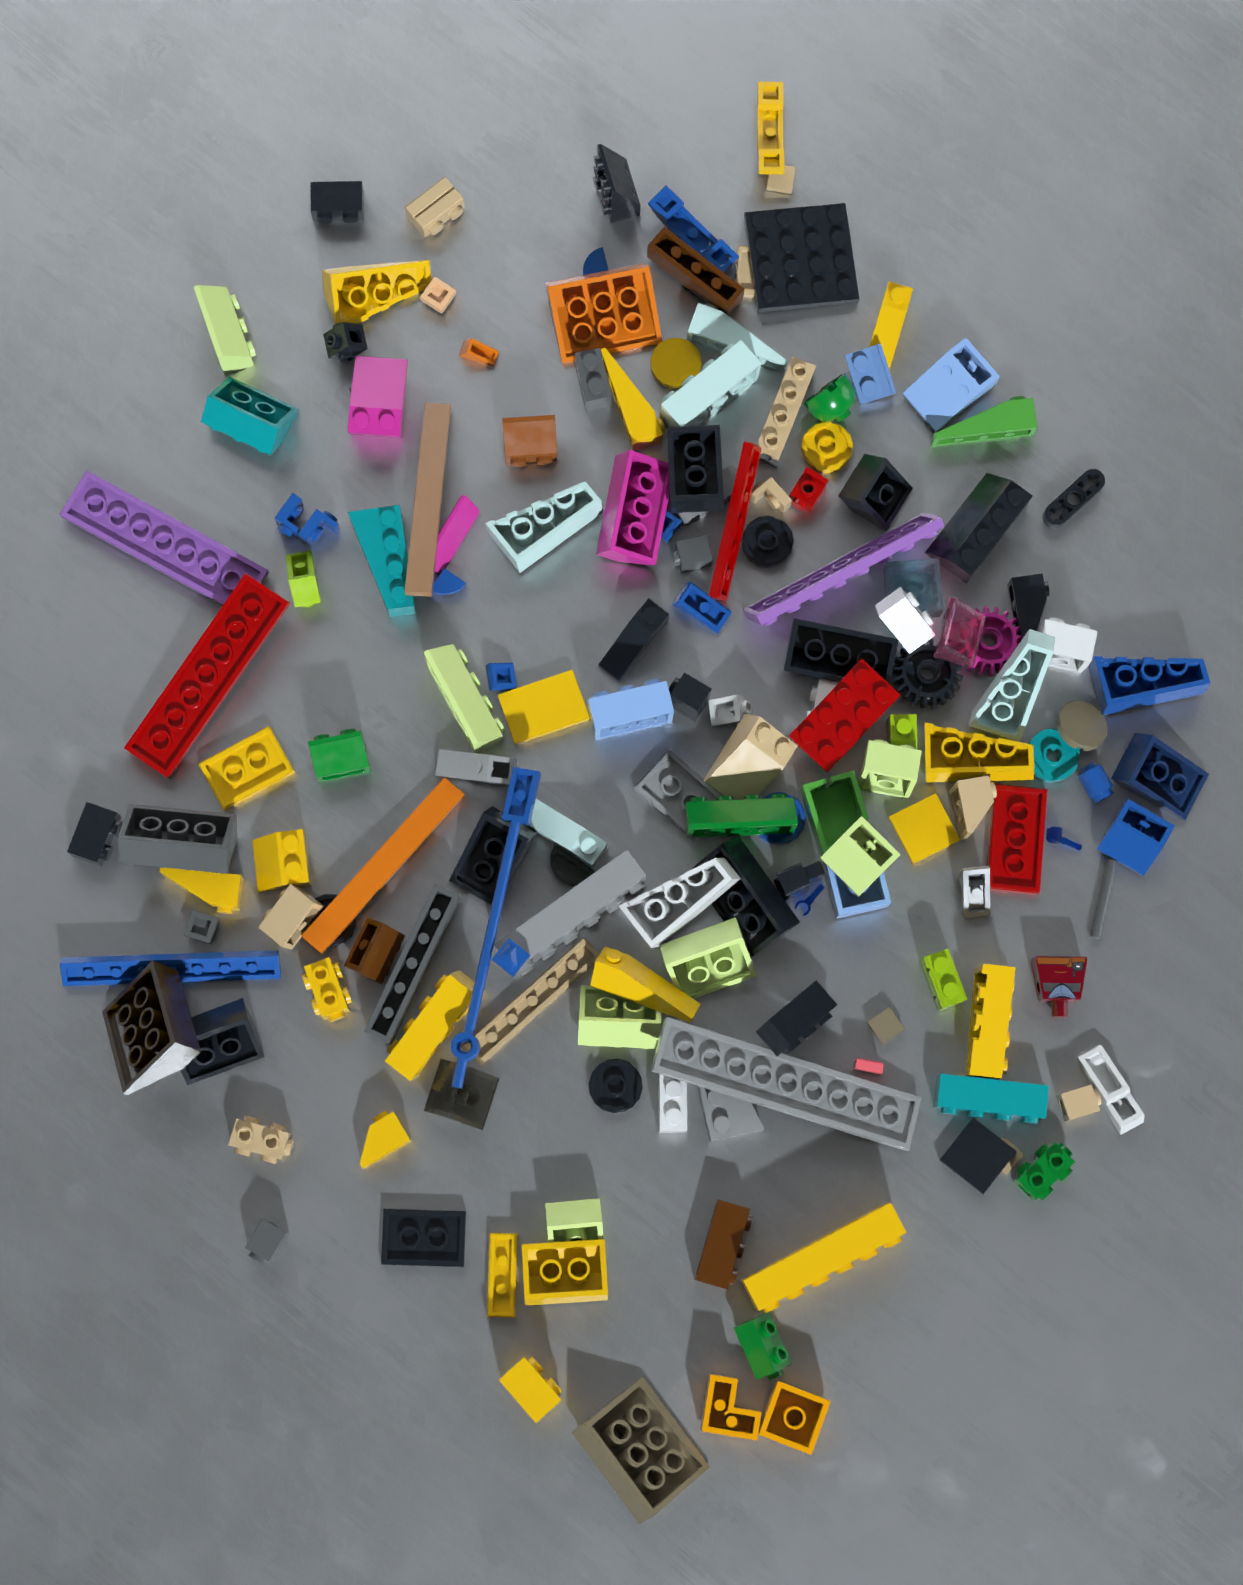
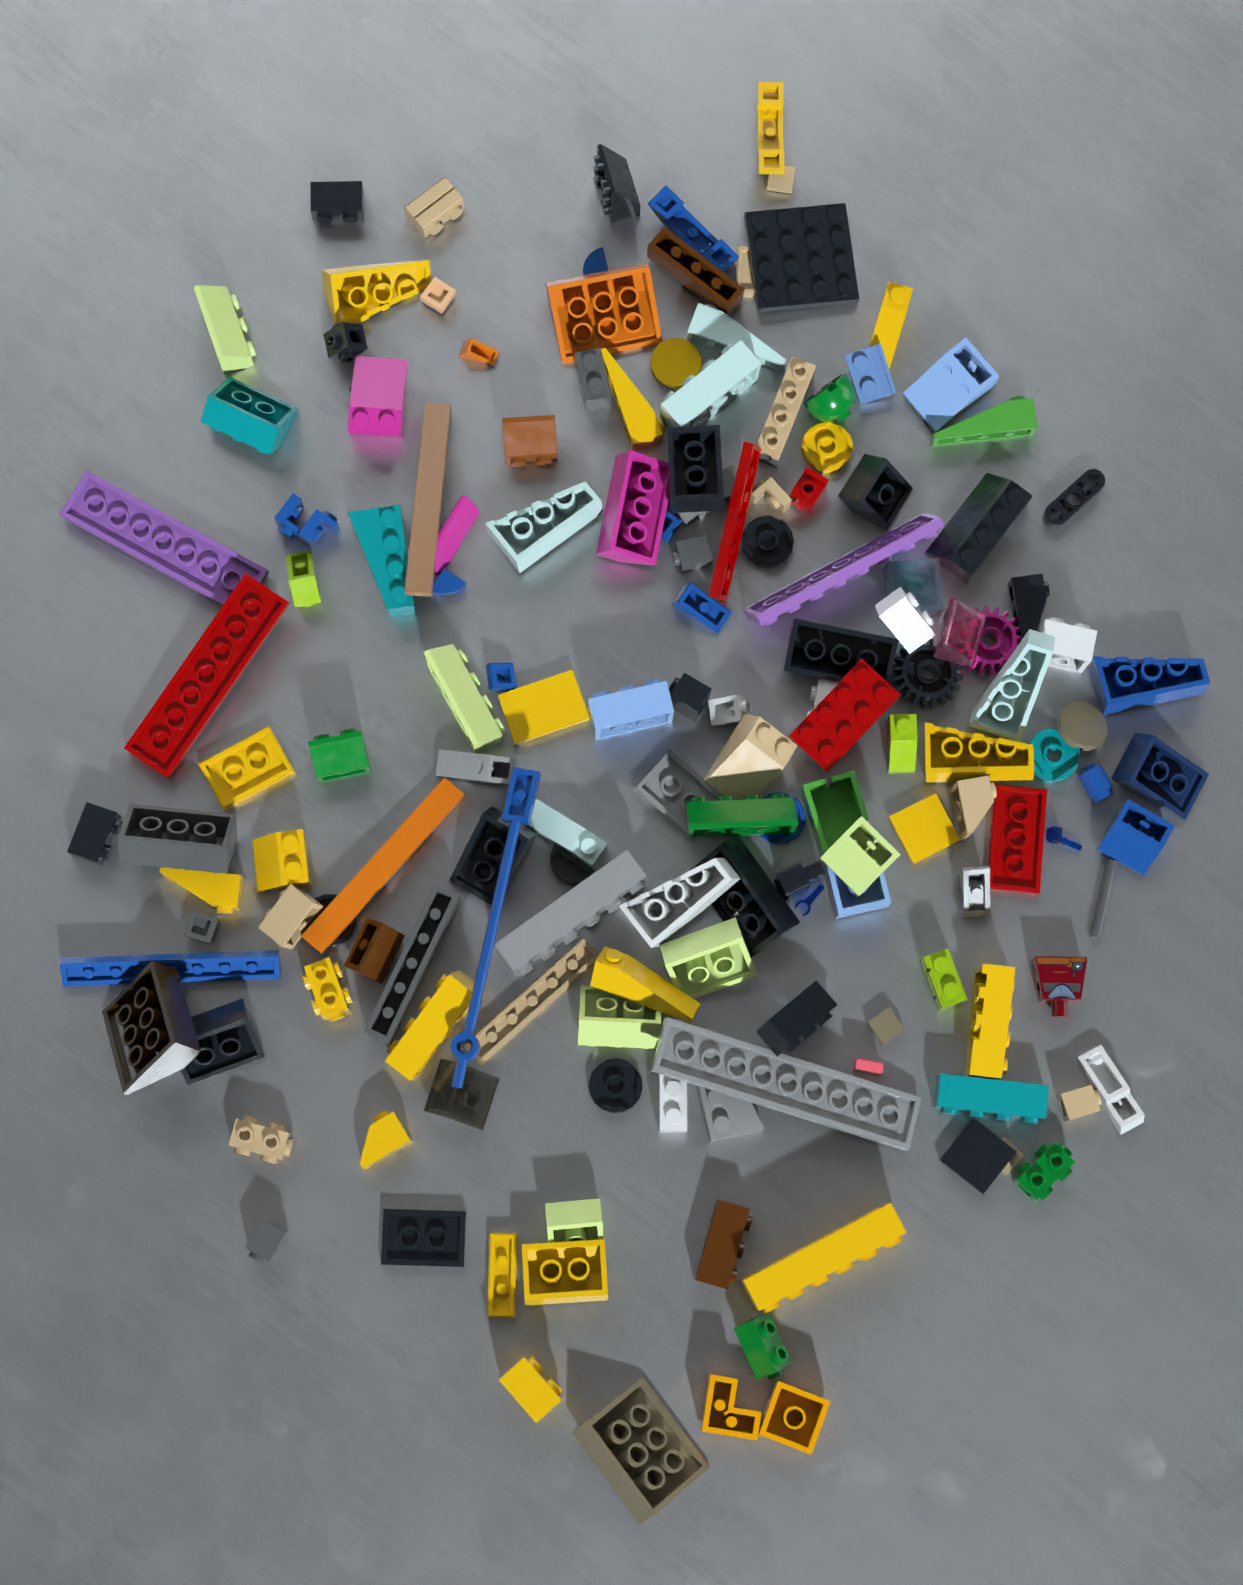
(511, 957): blue tile -> none
(634, 639): black slope -> none
(889, 769): yellowish green slope -> none

